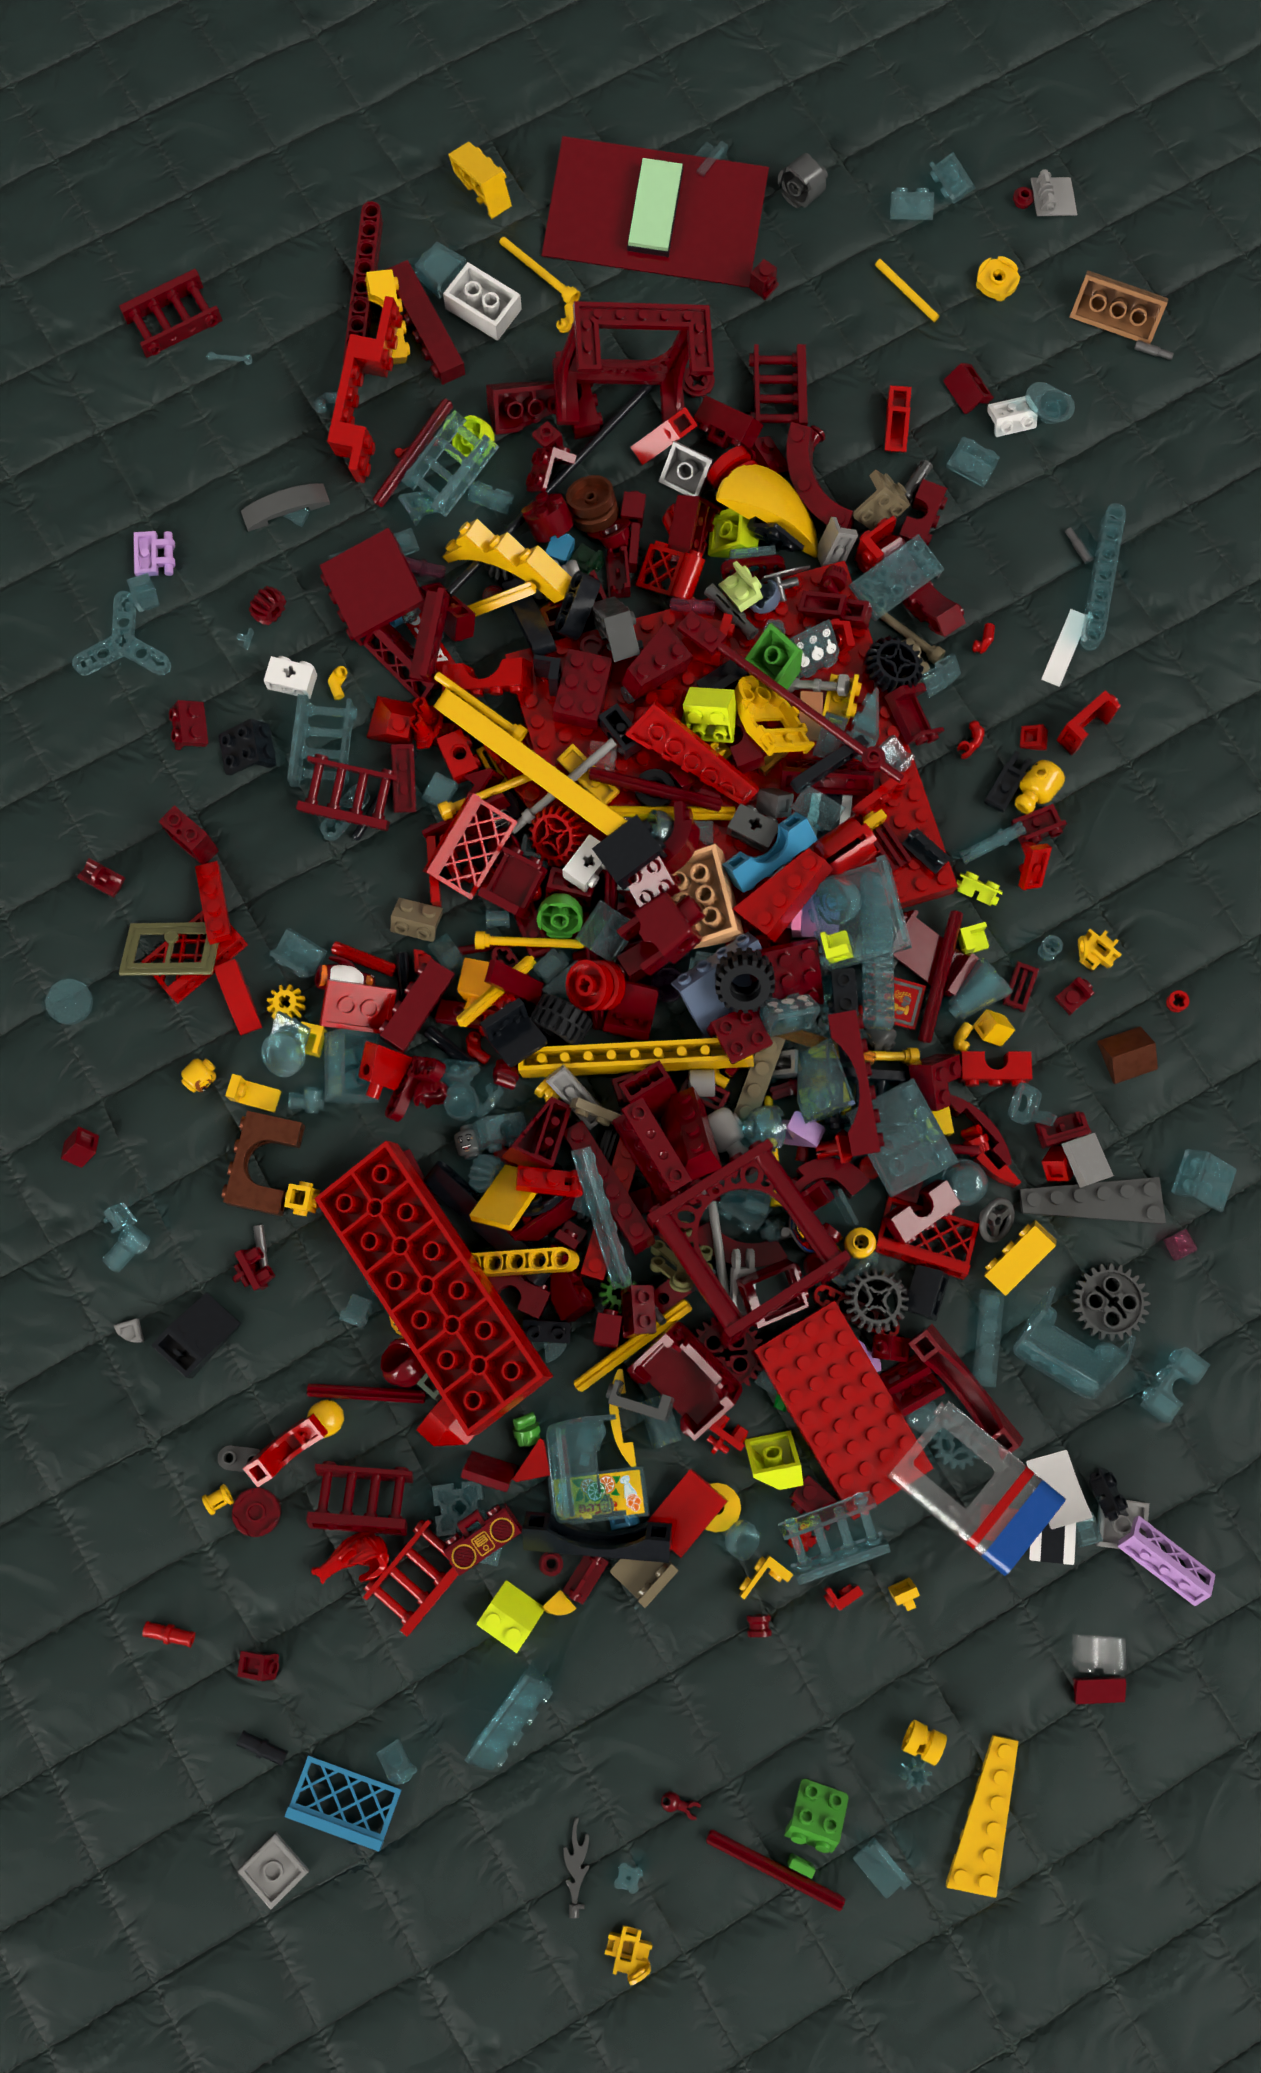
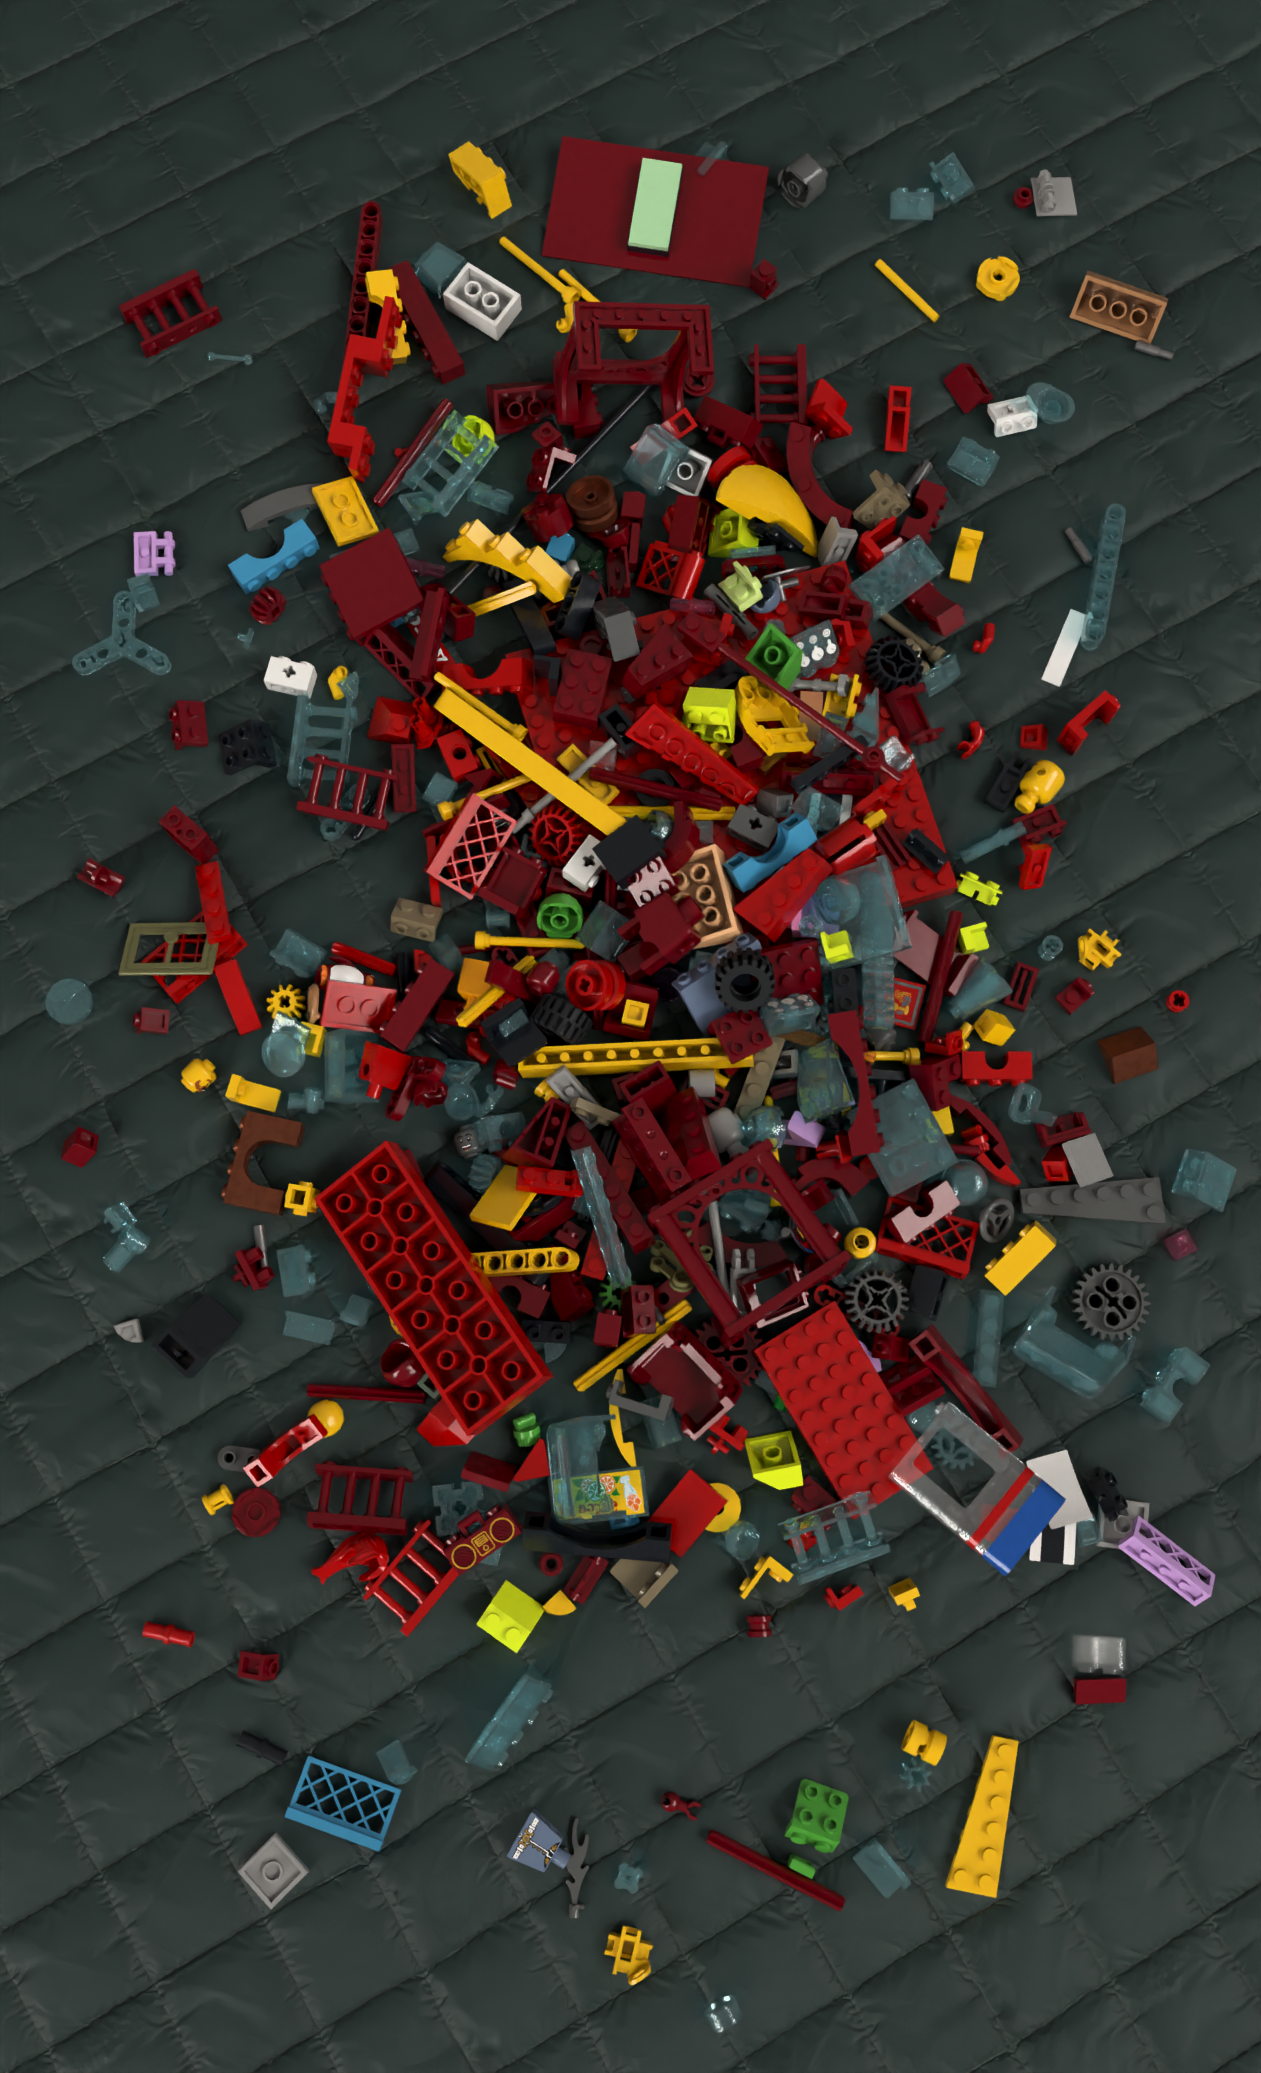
(151, 1020): none -> dark red bracket
(254, 572): none -> dark azure arch
(295, 1270): none -> clear light blue bracket
(308, 1328): none -> clear light blue panel
(312, 1004): none -> medium nougat piece
(345, 511): none -> yellow tile
(349, 686): none -> clear light blue tile
(516, 1021): none -> clear light blue piece
(538, 1844): none -> sand blue torso
(543, 978): none -> dark red head
(626, 334): none -> yellow piece
(635, 1013): none -> yellow plate
(654, 459): none -> clear light blue panel
(723, 2014): none -> clear light blue piece
(803, 926): none -> clear light blue bush
(827, 410): none -> red bracket
(946, 1045): none -> red bracket
(965, 555): none -> yellow bracket

